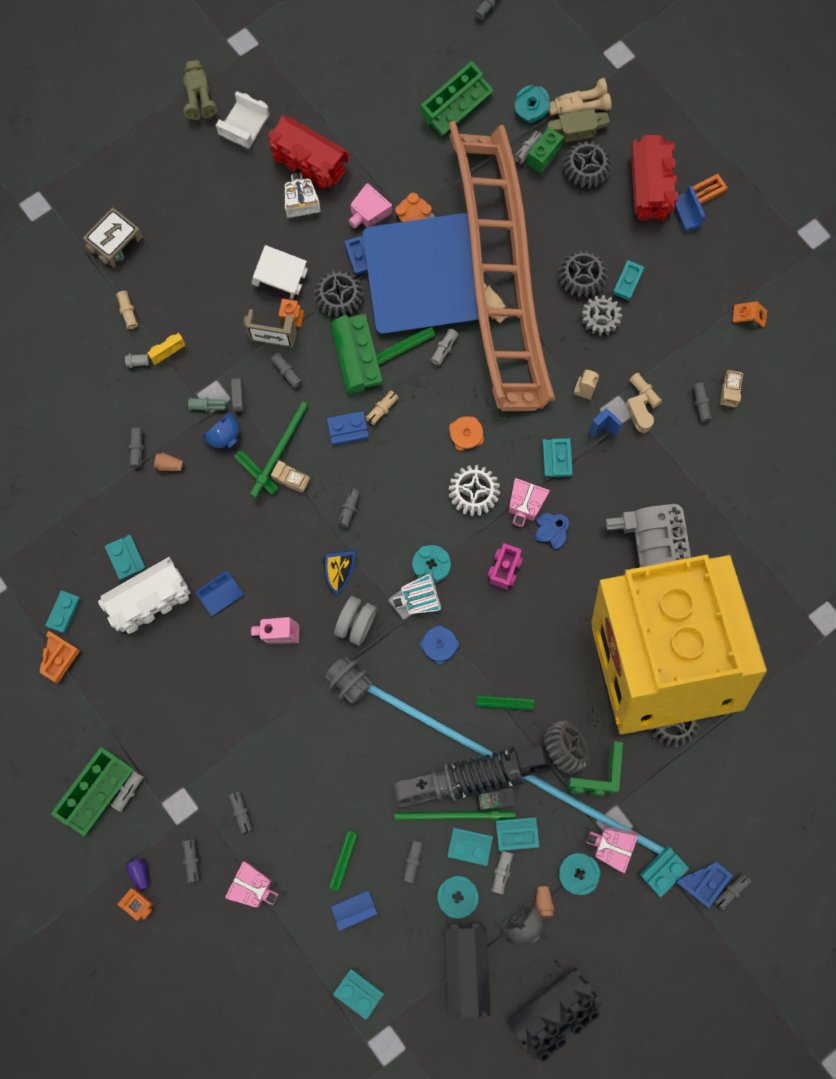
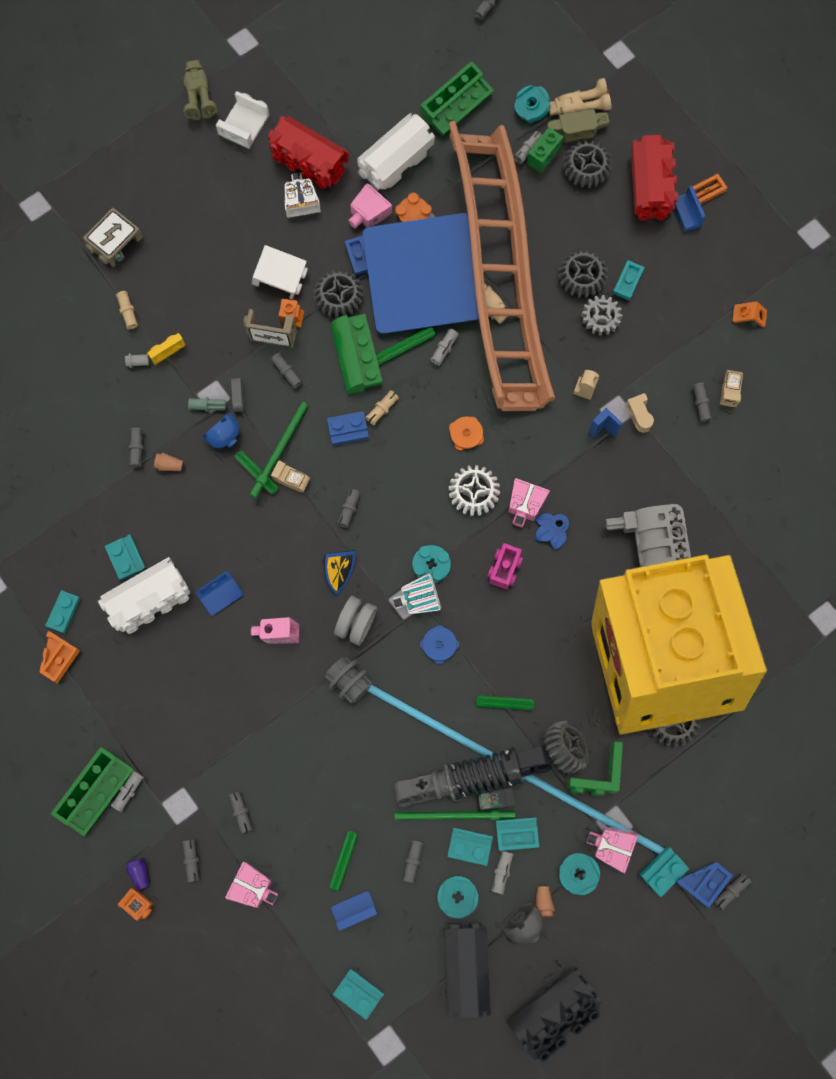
(394, 152): none -> white brick
(557, 458): teal plate -> none
(643, 387): tan pin -> none

